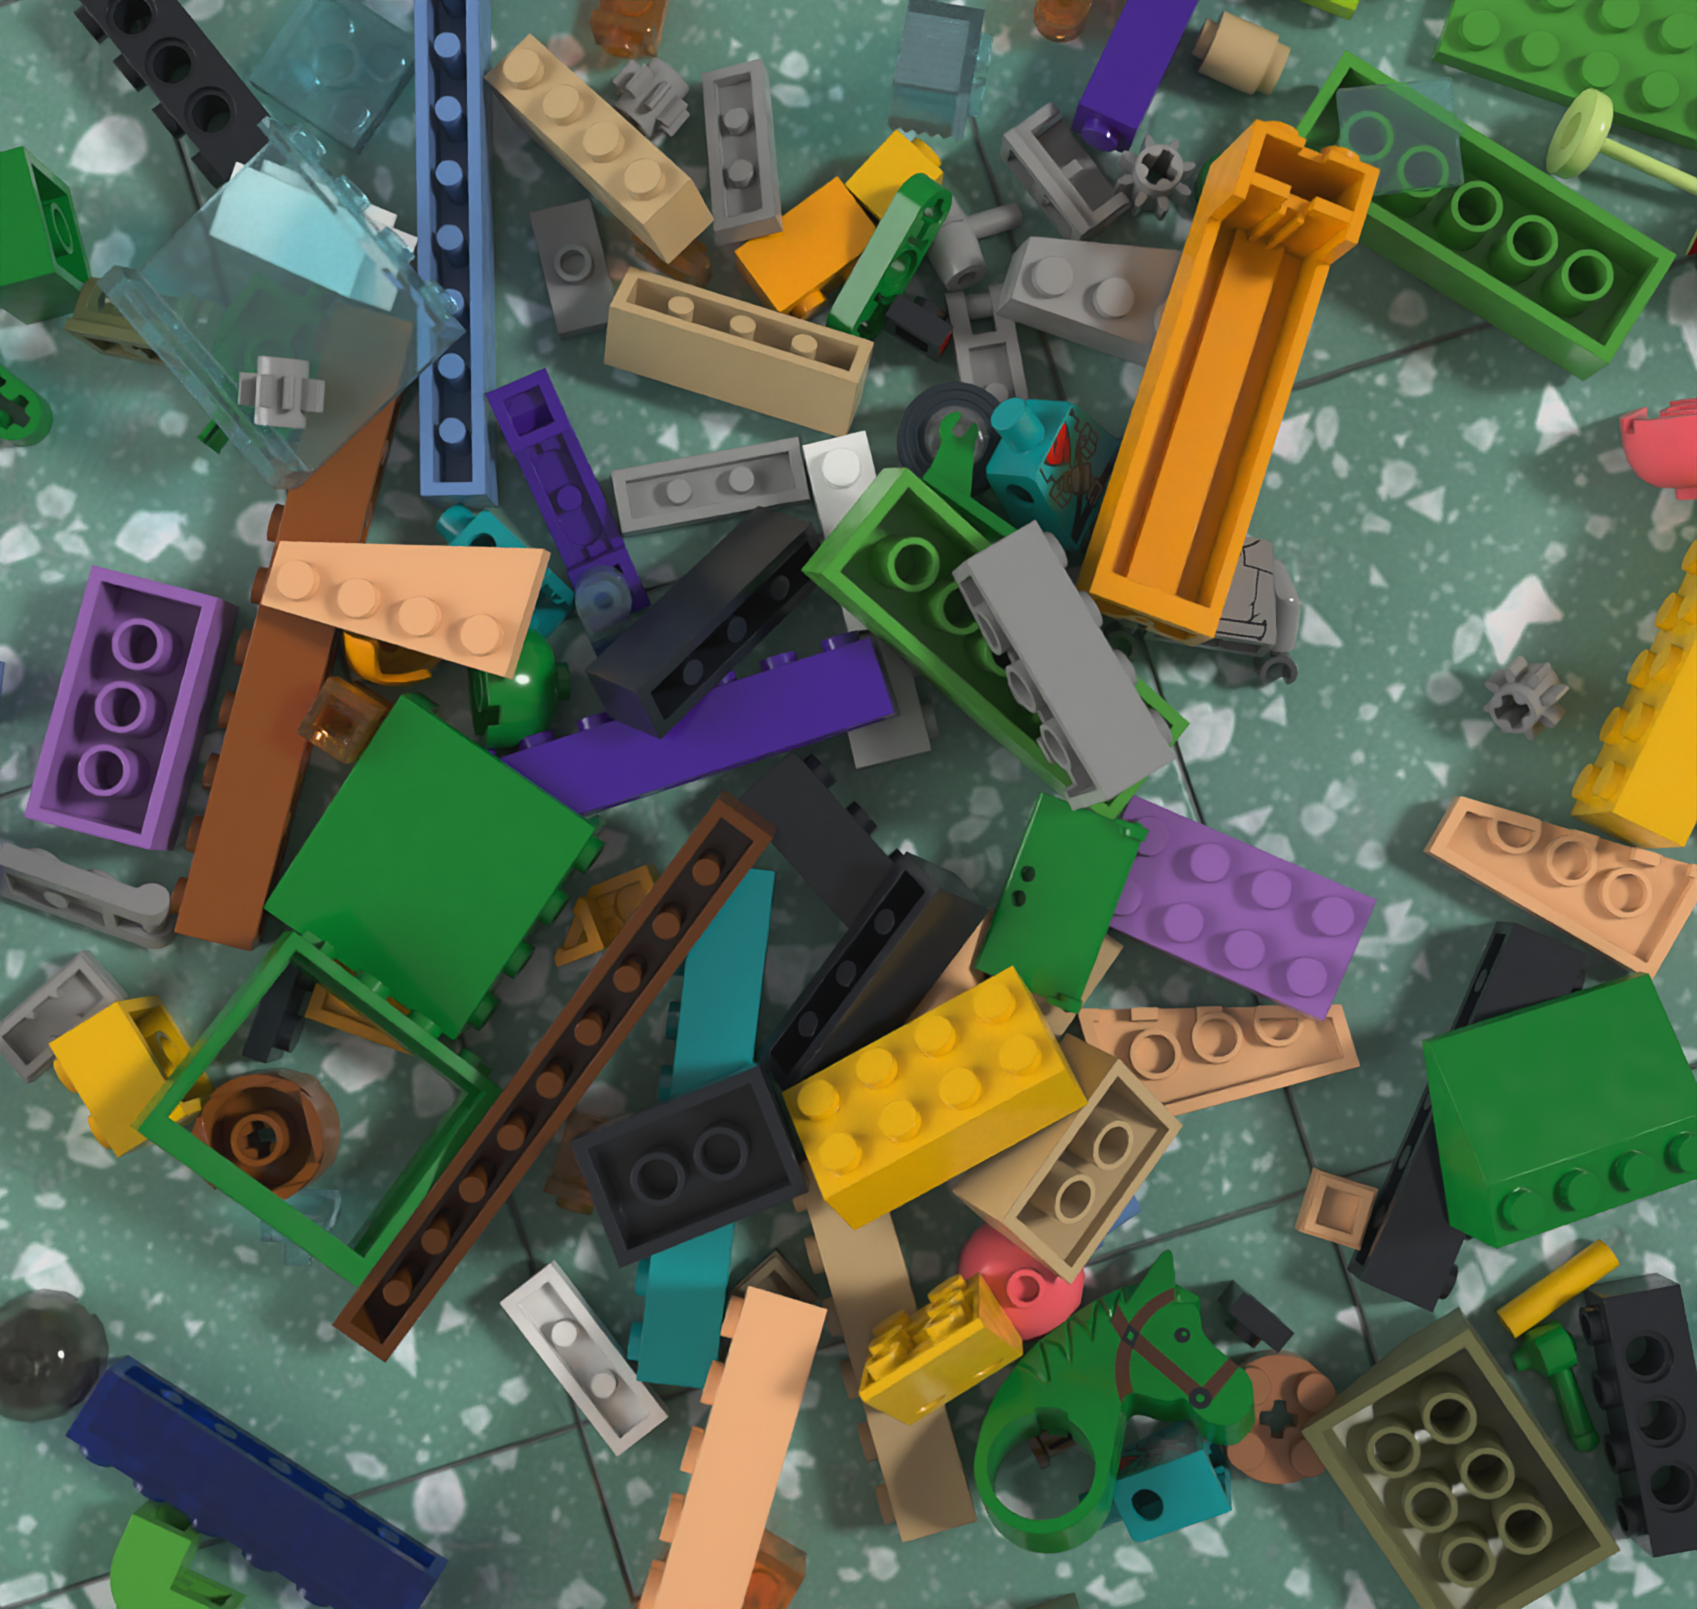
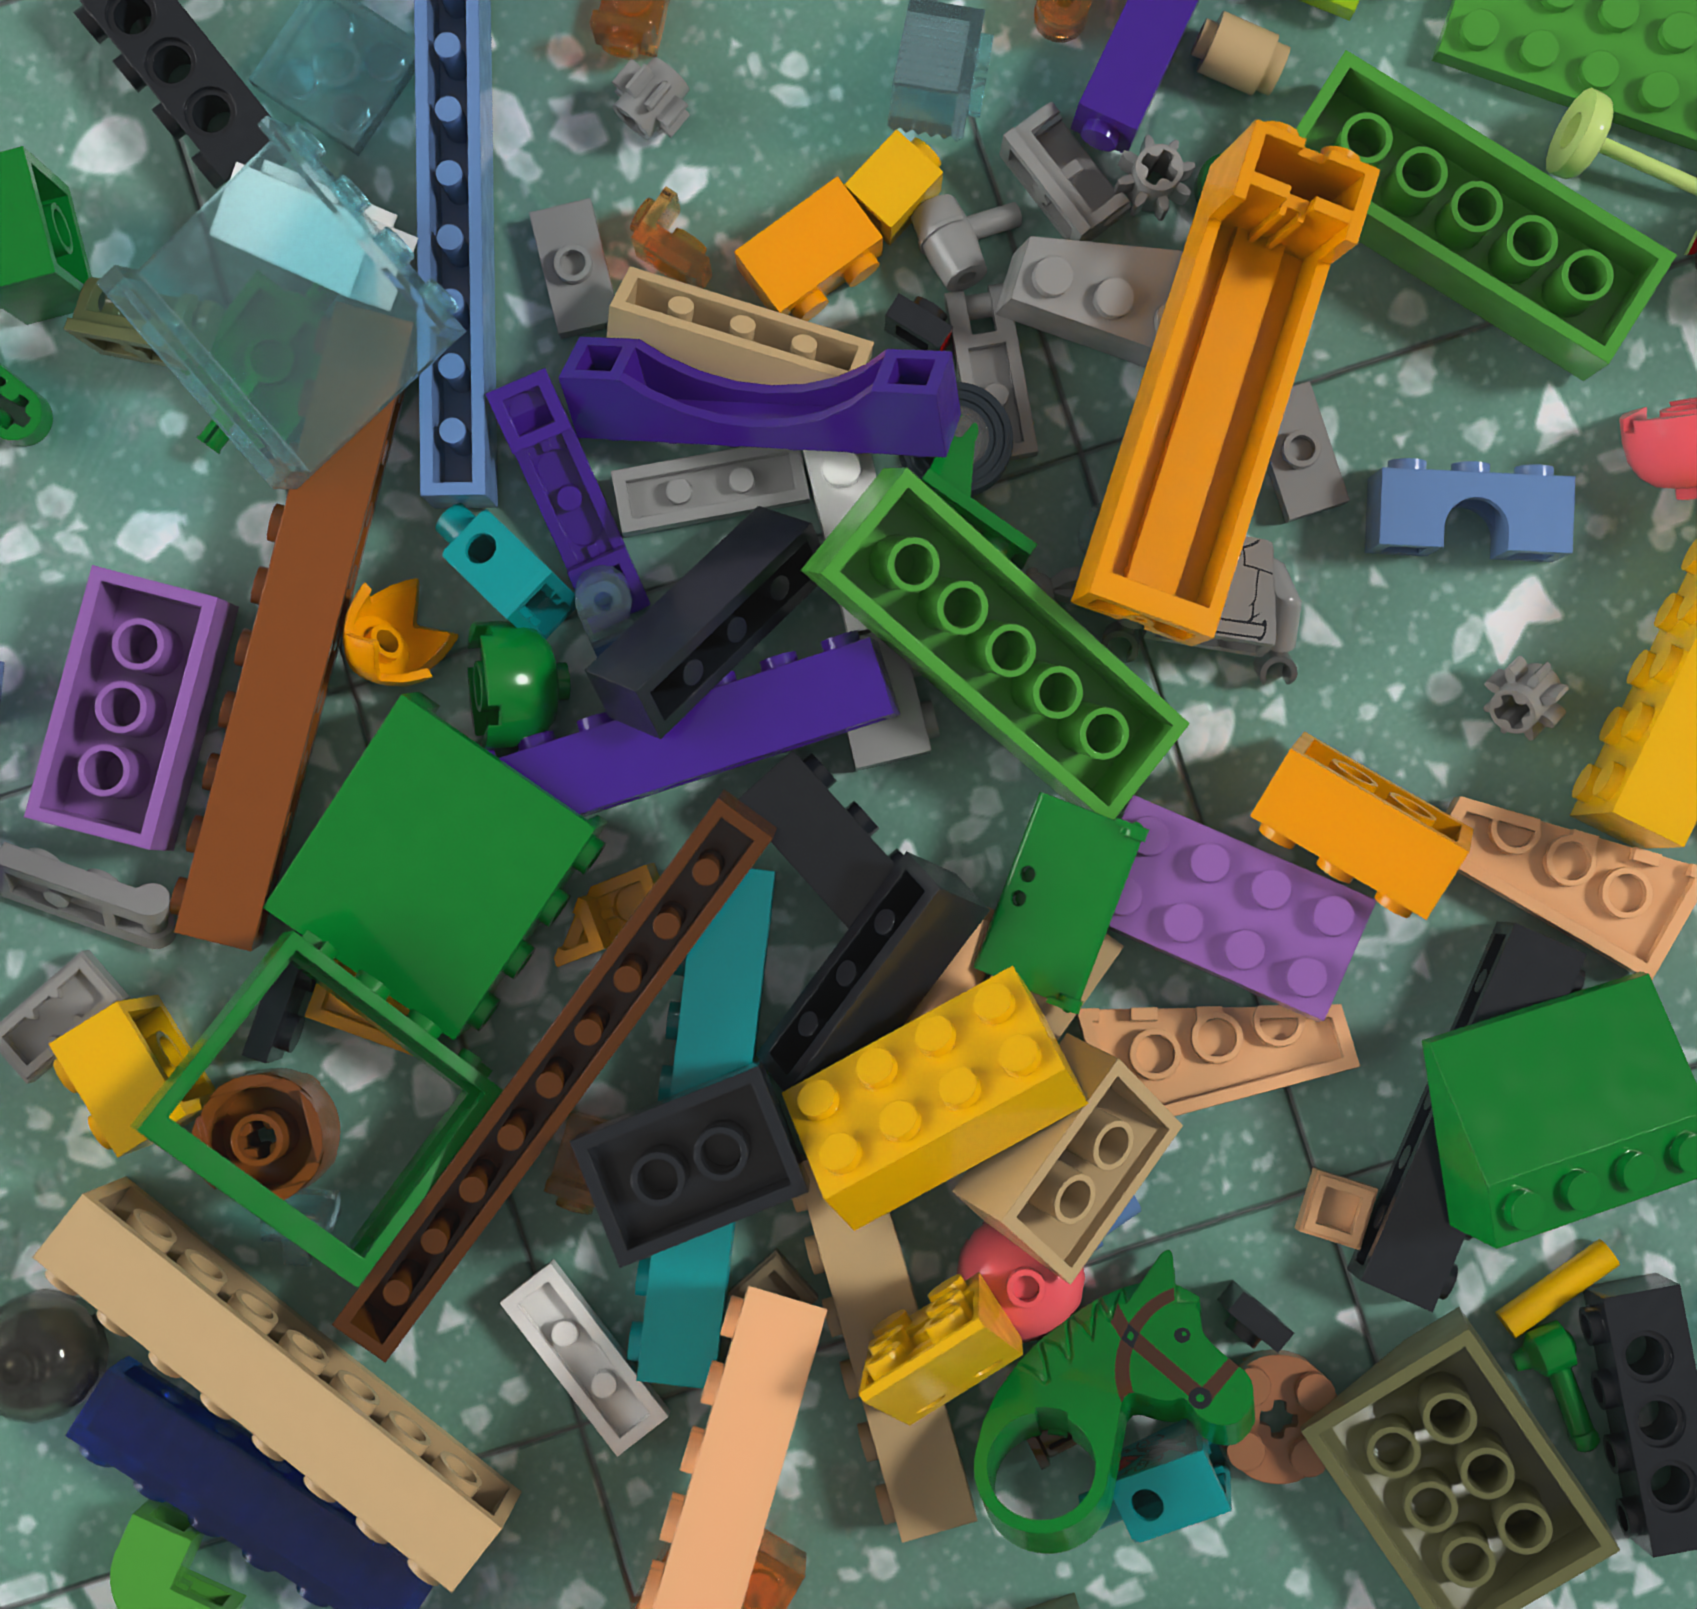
(279, 1380): none -> tan brick
(281, 392): light grey gear -> none
(344, 718): clear orange leg -> none
(425, 598): light nougat wing -> none
(600, 148): tan brick -> none
(741, 152): light grey plate -> none
(888, 406): none -> dark purple arch
(891, 257): green beam -> none
(1051, 466): teal torso -> none
(1064, 666): light grey wedge -> none
(1304, 460): none -> light grey plate
(1363, 827): none -> light orange brick
(1404, 132): clear light blue piece -> none
(1525, 510): none -> medium blue arch

